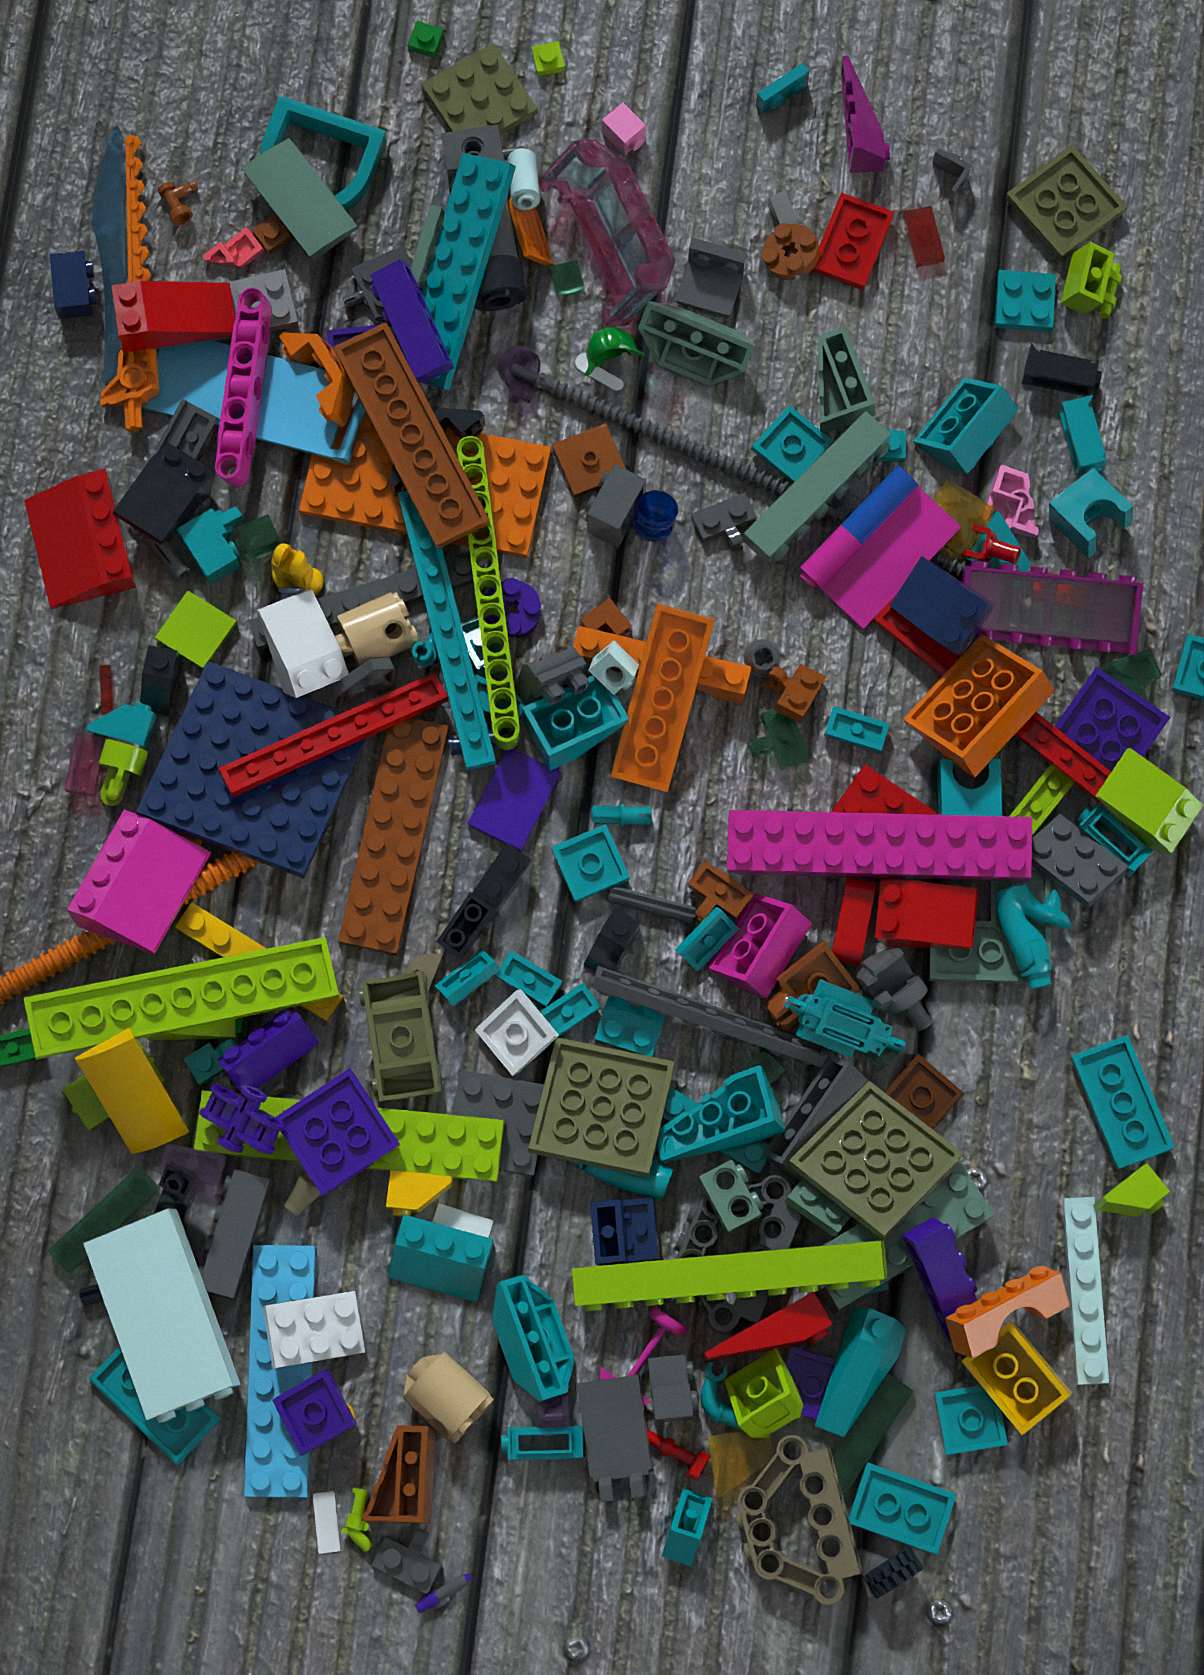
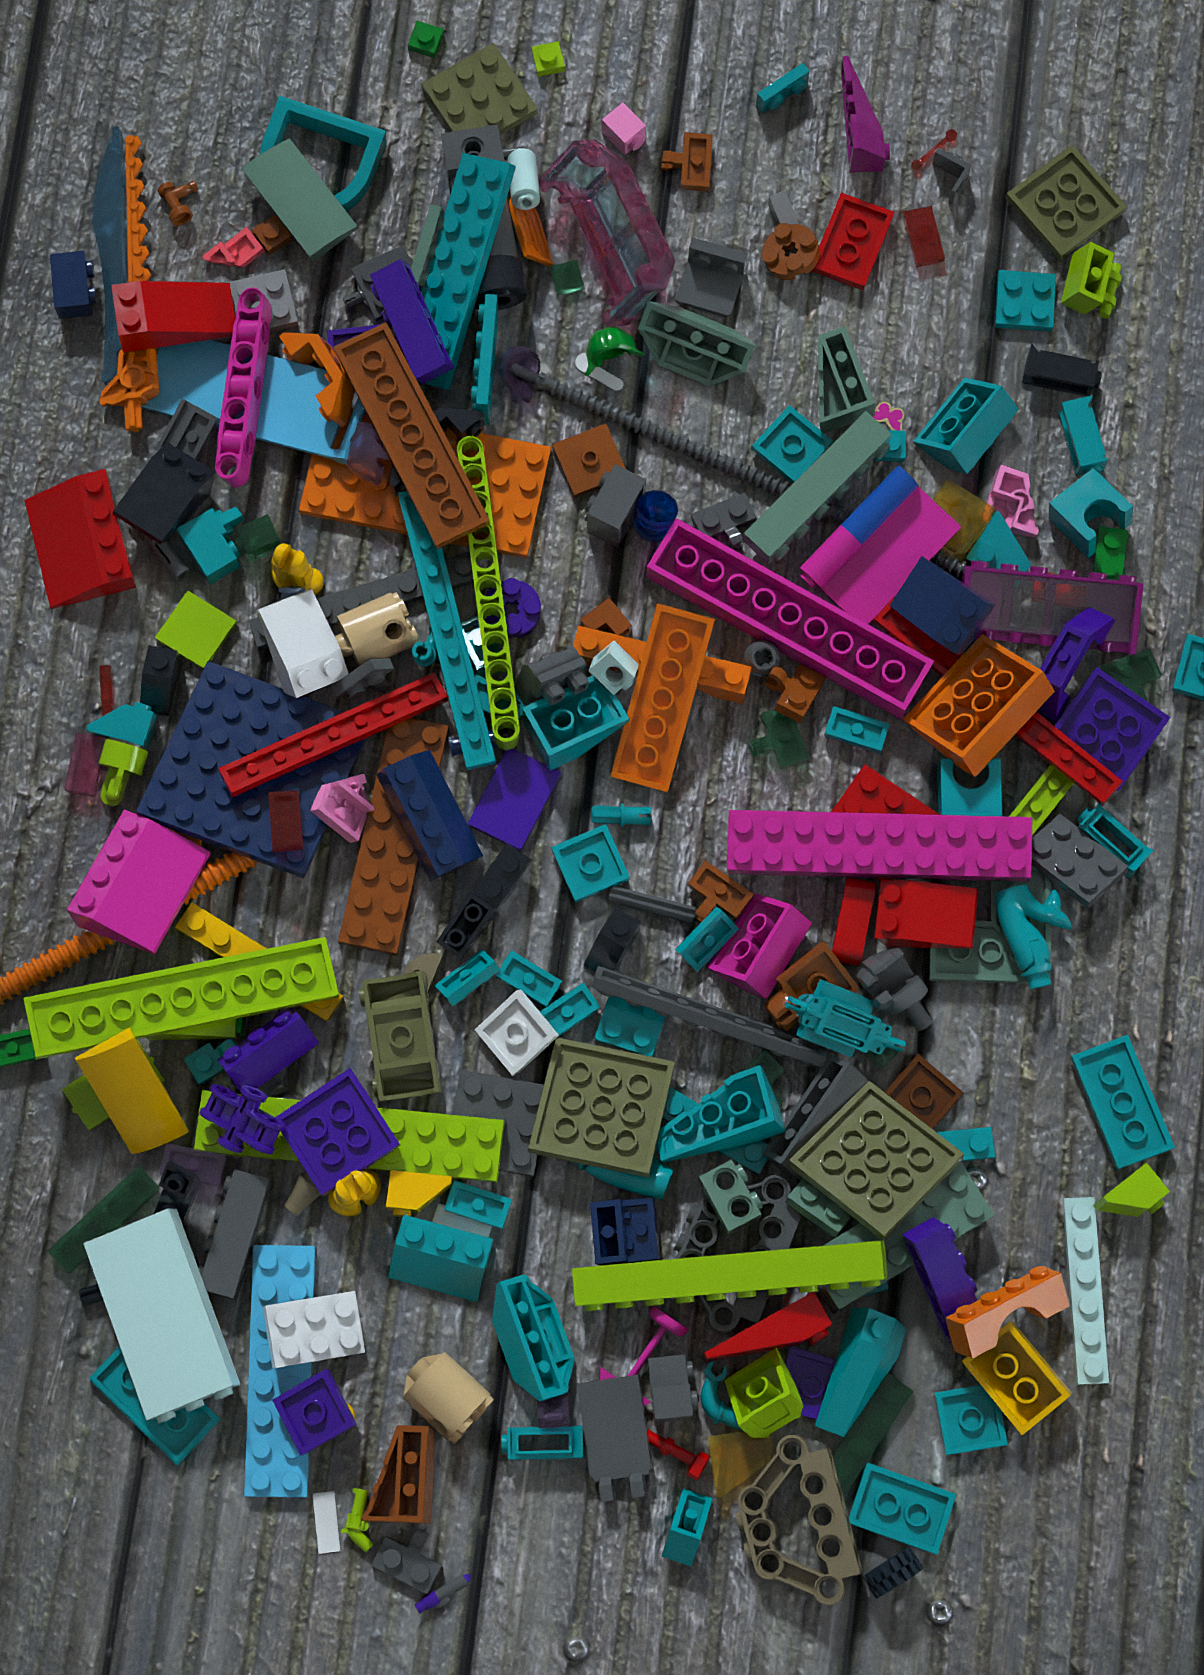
(285, 821): none -> clear red plate
(343, 806): none -> bright pink slope
(352, 1189): none -> yellow piece
(365, 454): none -> hair
(429, 814): none -> dark blue slope
(478, 1205): none -> teal plate
(486, 351): none -> teal plate
(693, 161): none -> dark orange plate
(789, 617): none -> dark pink brick
(892, 416): none -> dark pink sticker
(949, 137): none -> clear red hinge
(974, 1143): none -> teal plate
(993, 548): red piece -> none
(1067, 654): none -> dark purple slope
(1110, 551): none -> green plate
(1149, 802): lime slope -> none

